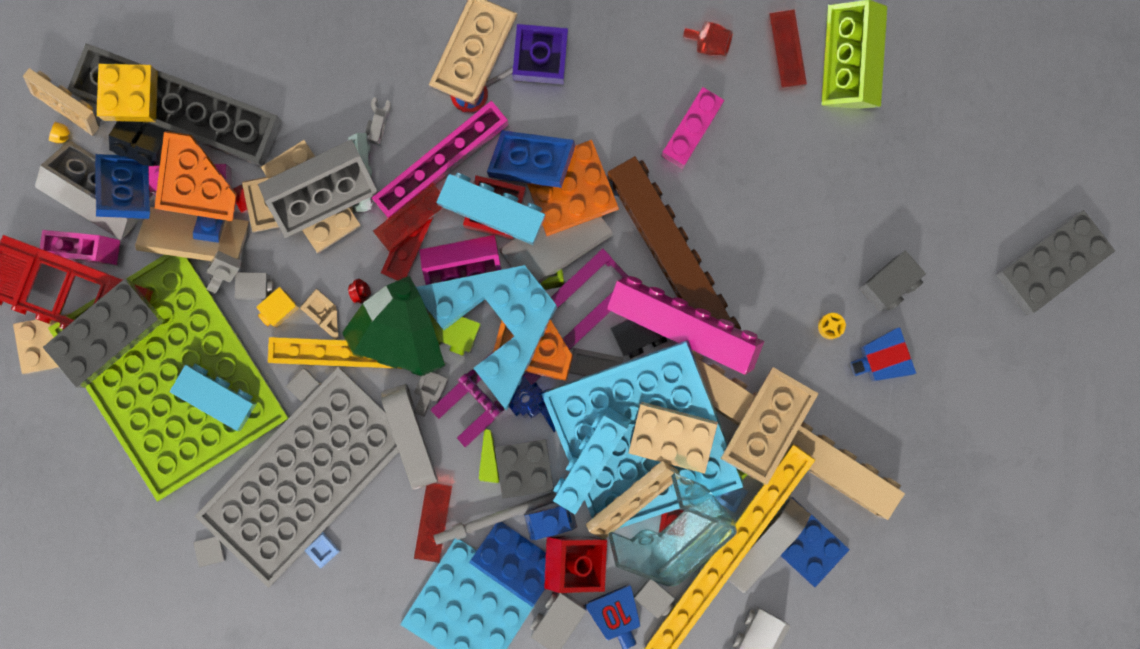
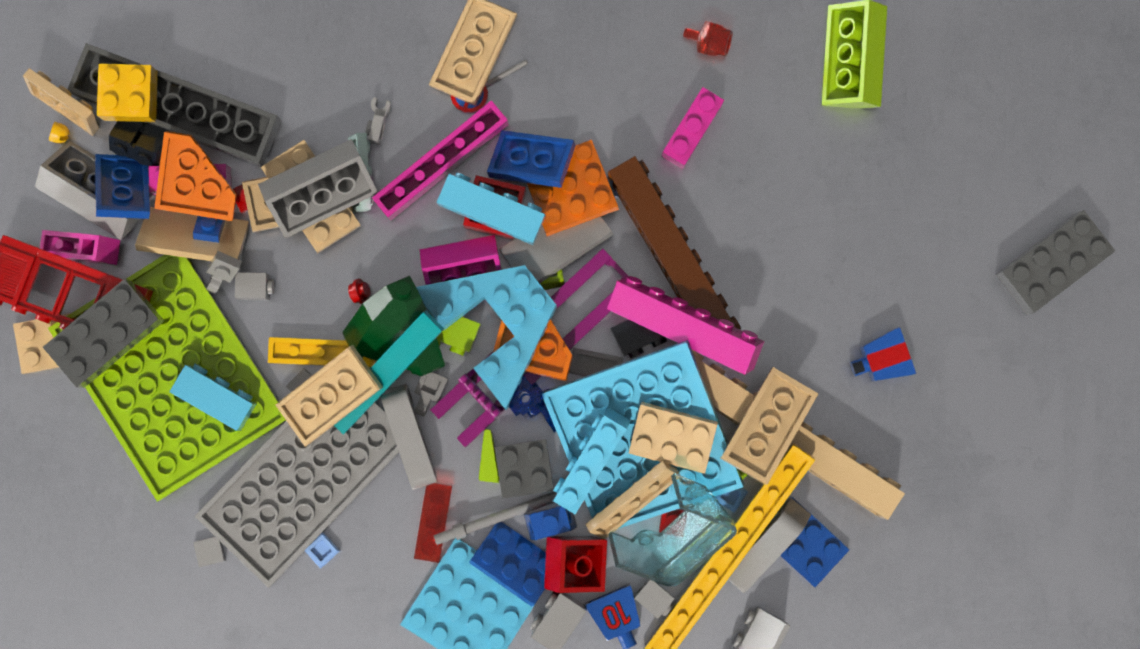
(276, 308): yellow brick -> none
(322, 312): tan slope -> none
(329, 395): none -> tan tile
(396, 361): none -> teal tile
(404, 255): red plate -> none
(409, 218): clear red plate -> none
(540, 54): dark purple brick -> none
(787, 49): clear red plate -> none
(836, 325): yellow wheel -> none
(892, 281): dark grey brick -> none

